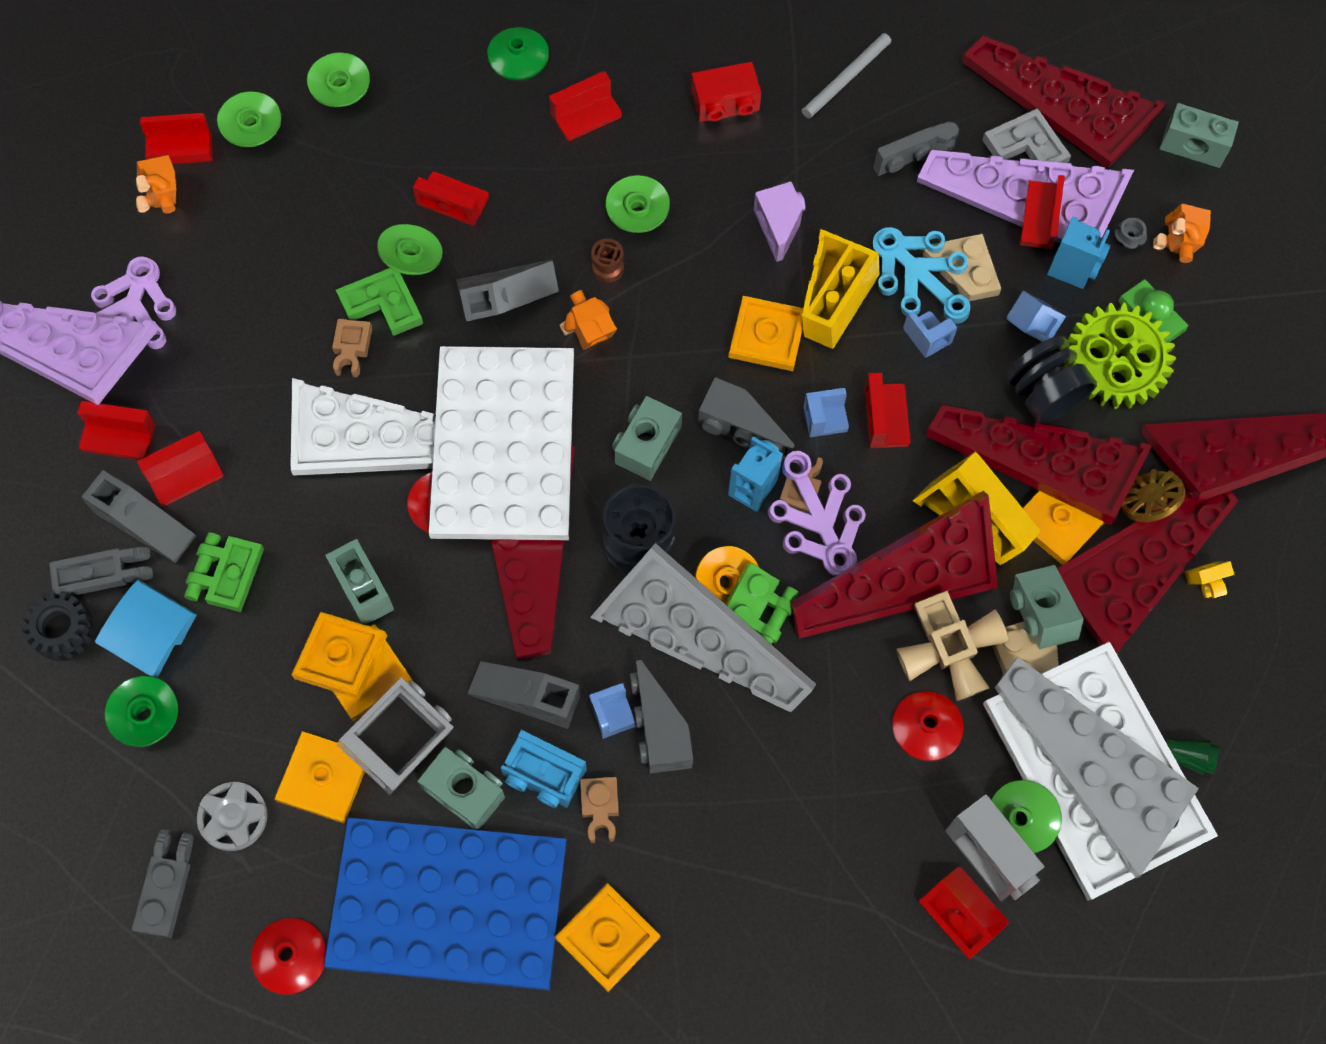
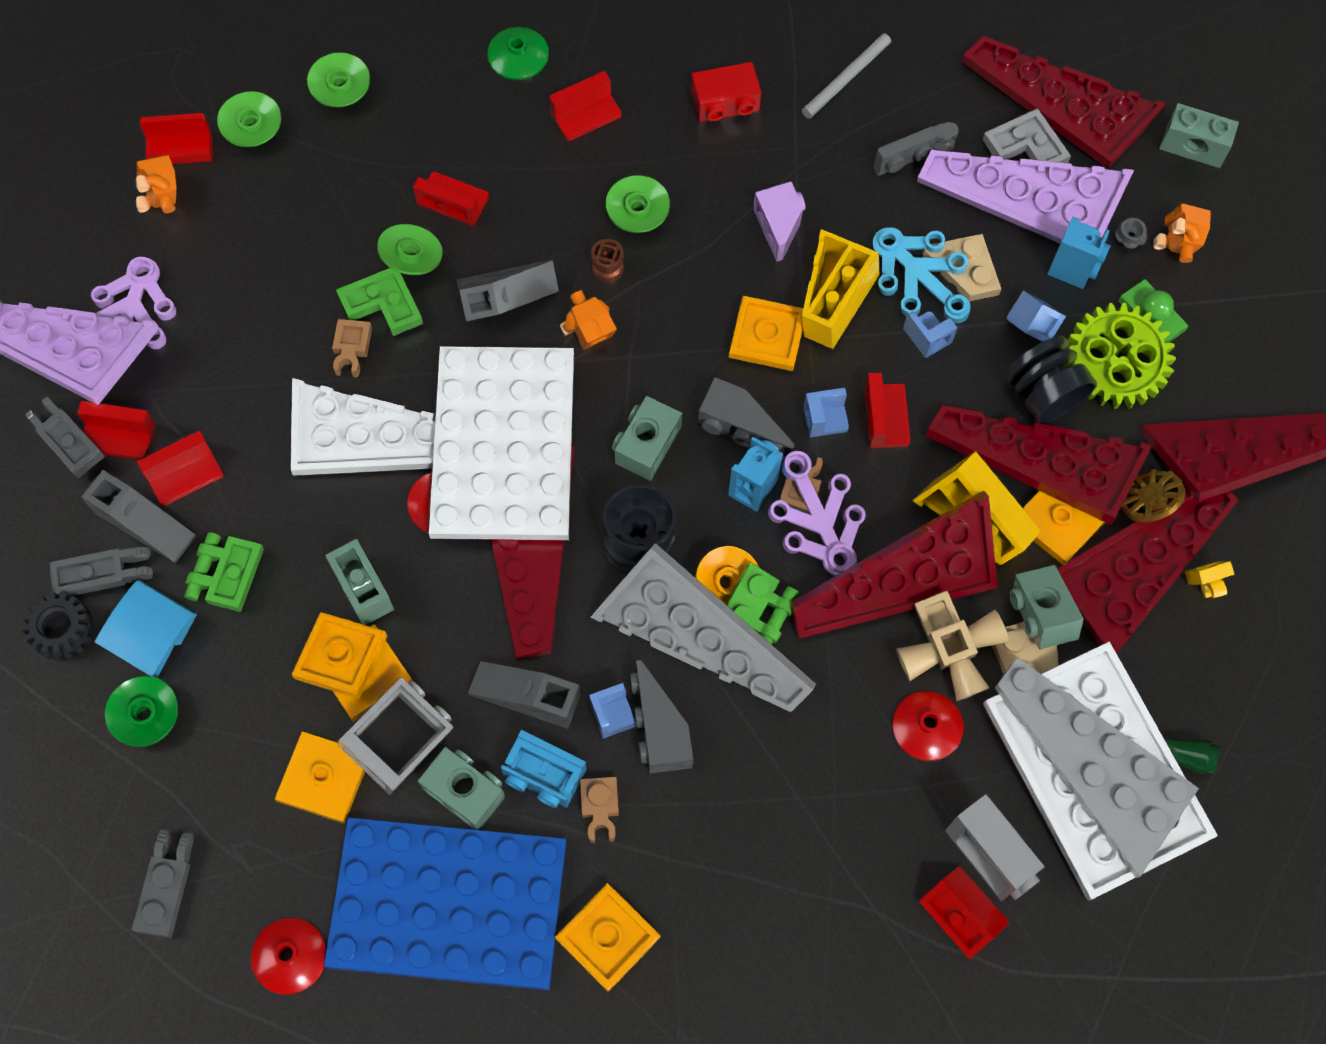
(66, 439): none -> dark grey hinge
(231, 816): light grey wheel -> none
(1040, 807): bright green dish -> none
(1042, 213): red panel -> none

